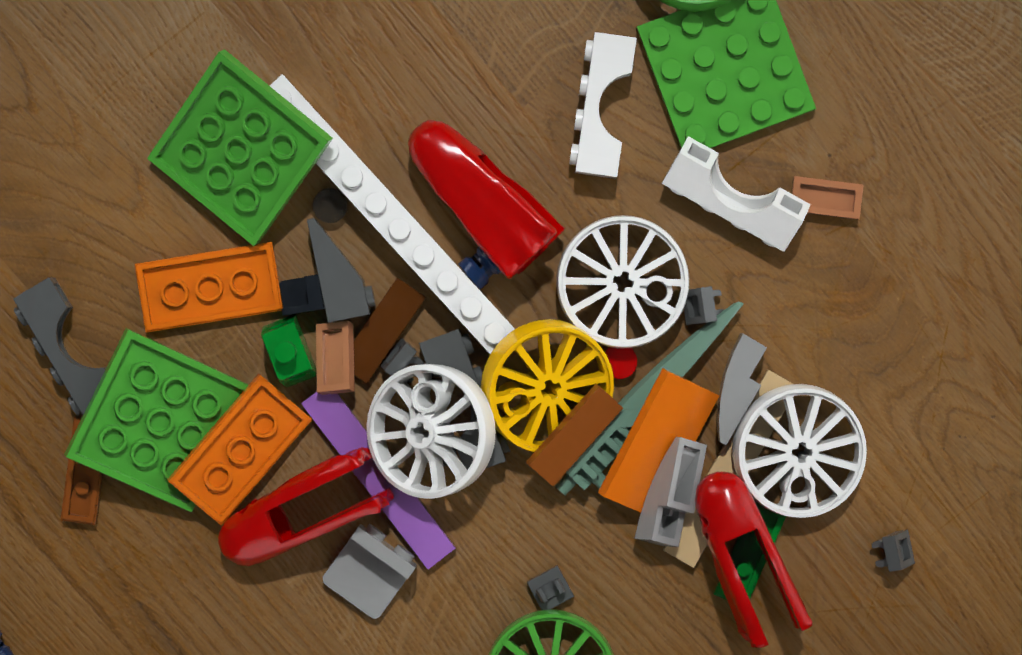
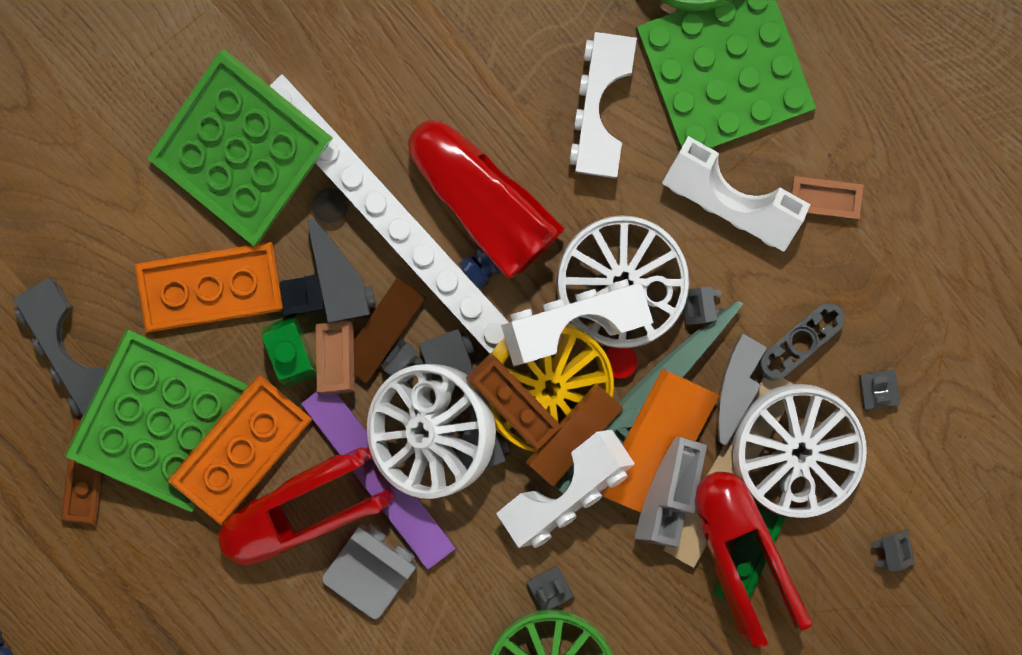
(513, 402): none -> dark orange tile
(537, 335): none -> white arch
(597, 464): none -> white arch
(814, 318): none -> dark grey beam
(879, 389): none -> dark grey tile

